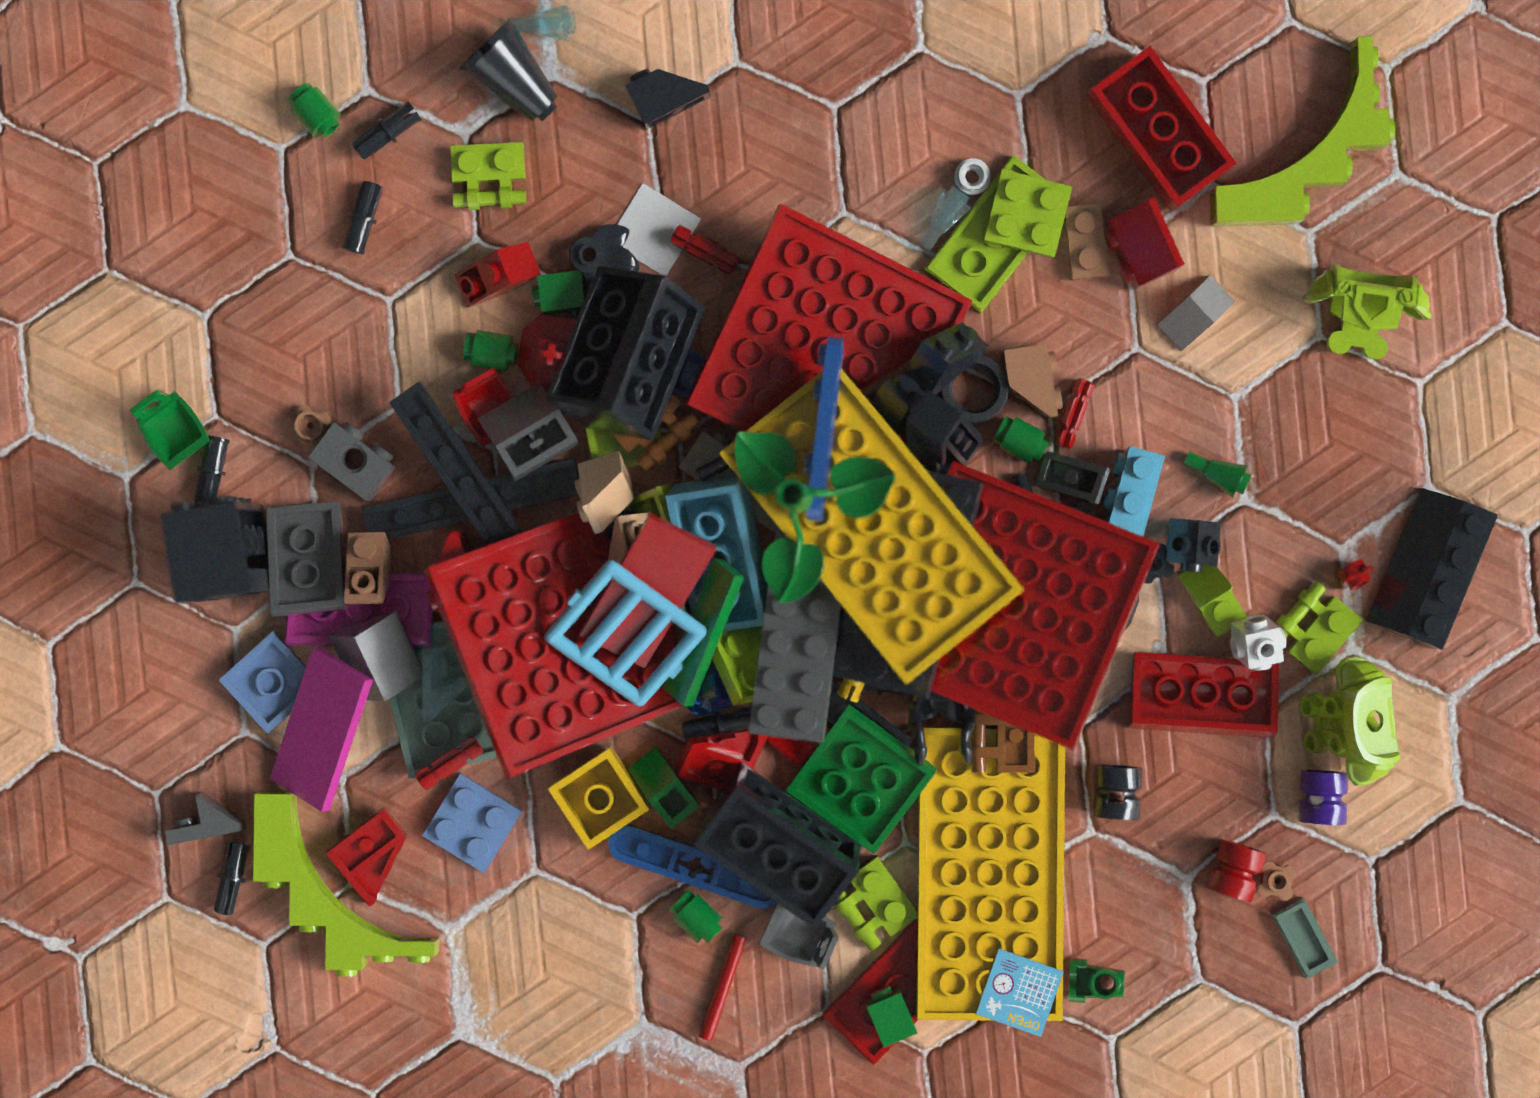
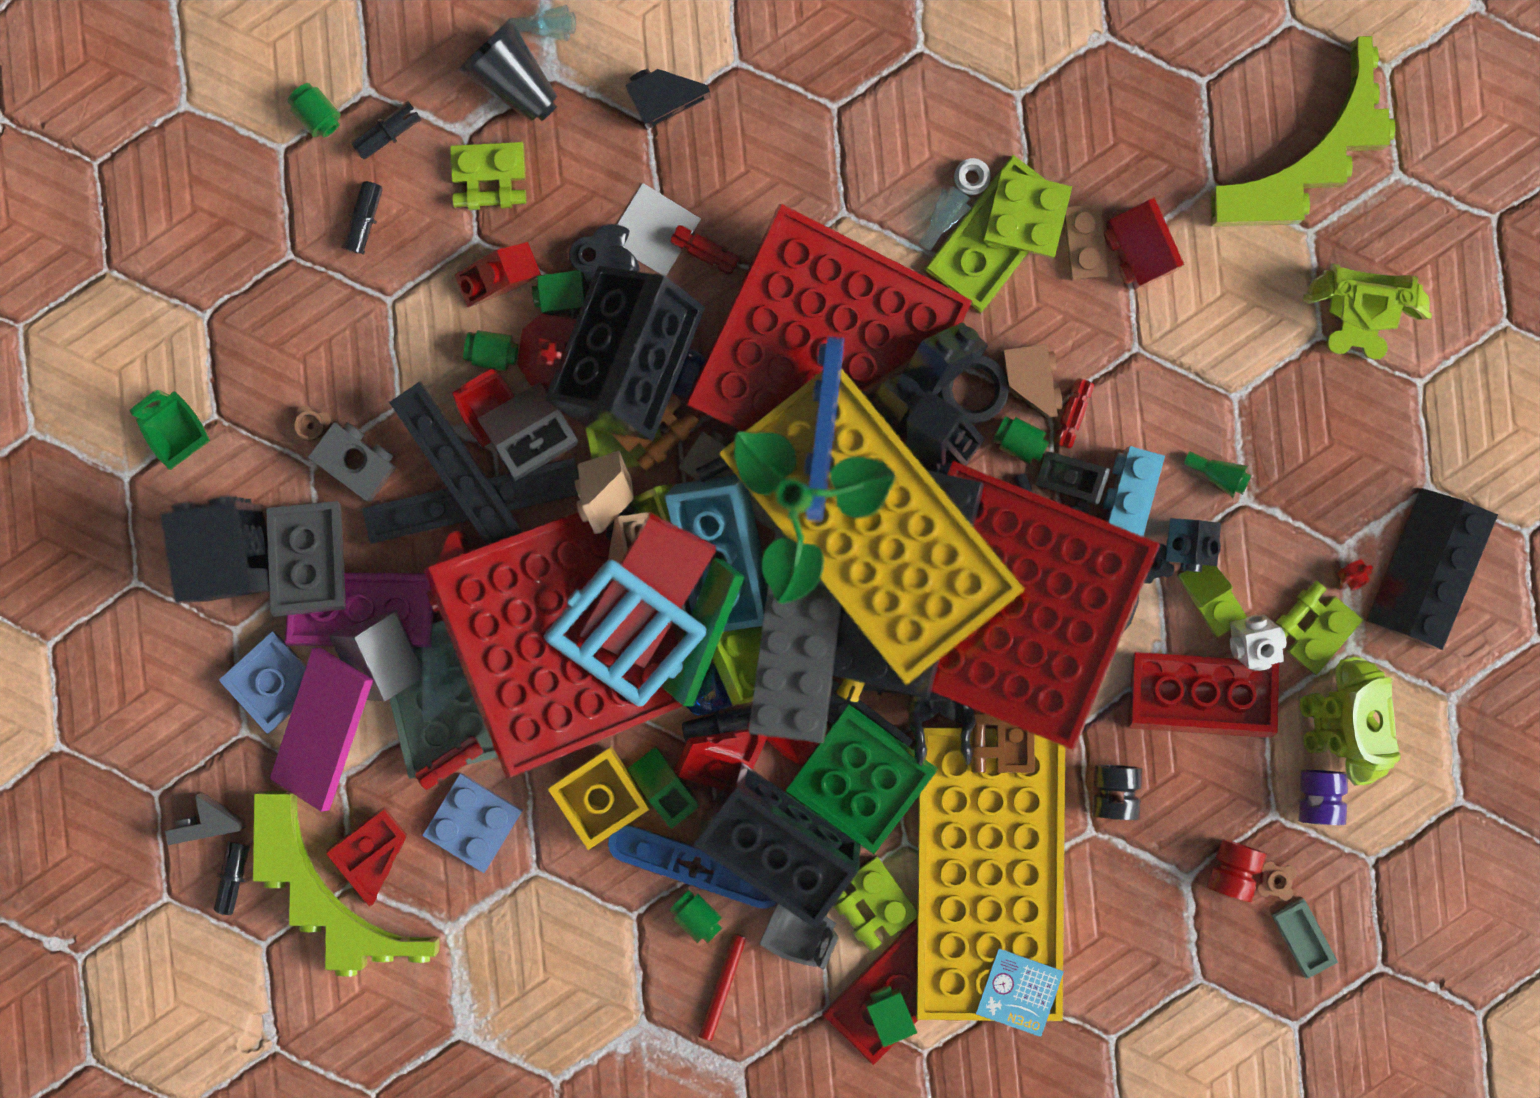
(211, 469): black axle -> none
(367, 568): nougat slope -> none
(1086, 981): green plate -> none
(1160, 128): red brick -> none
(1196, 313): light grey slope -> none

